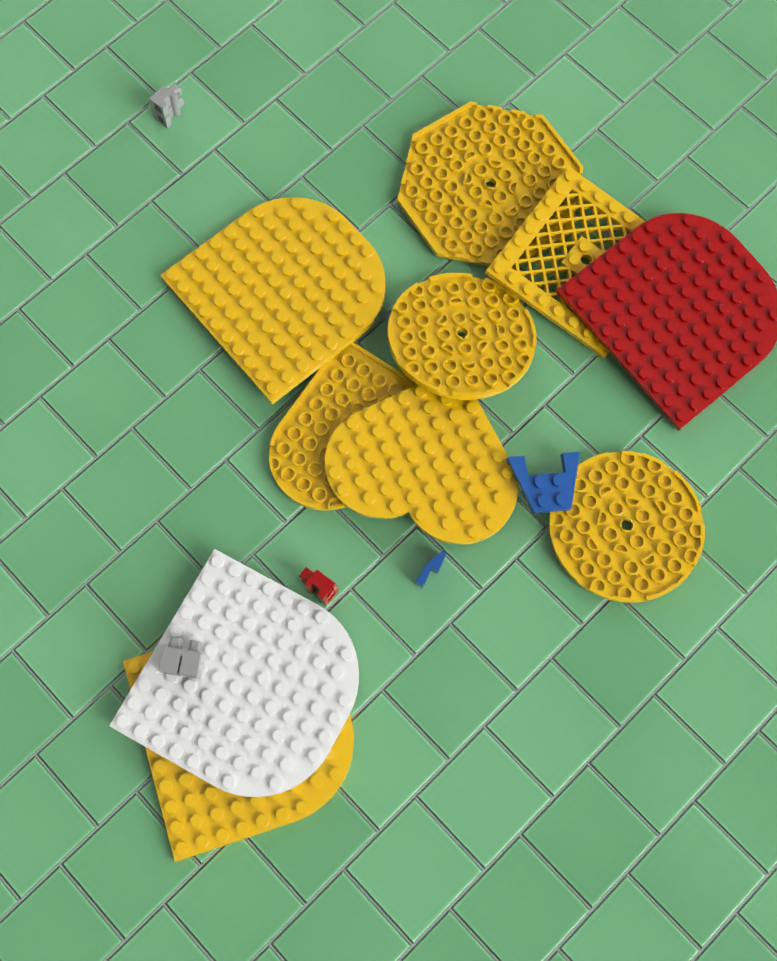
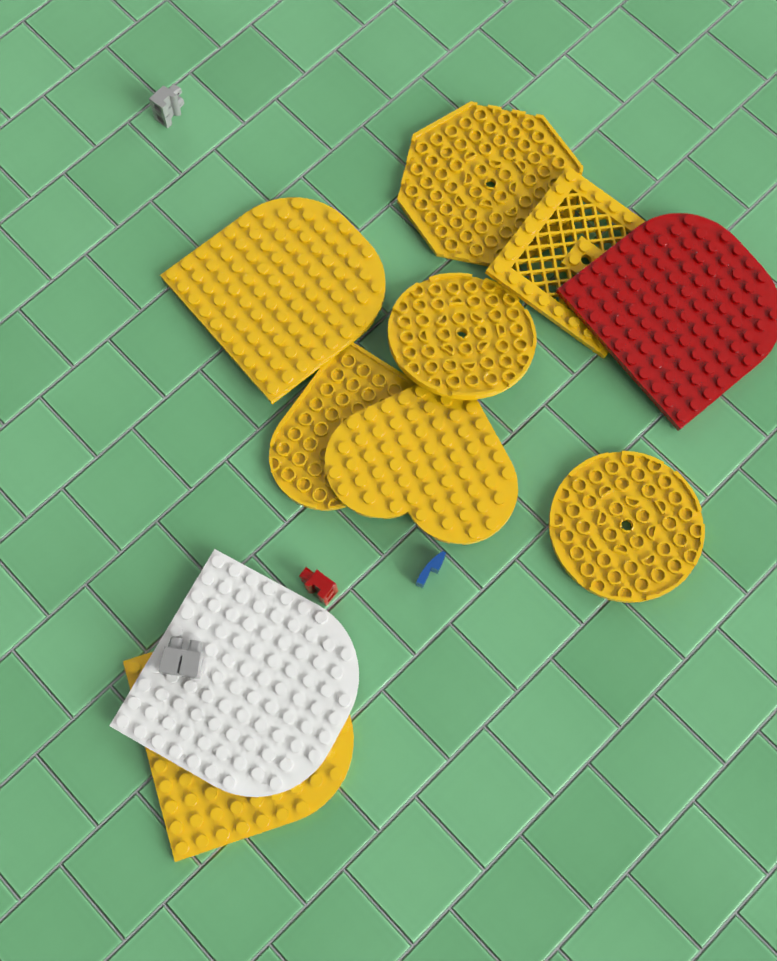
(547, 491): blue wing -> none

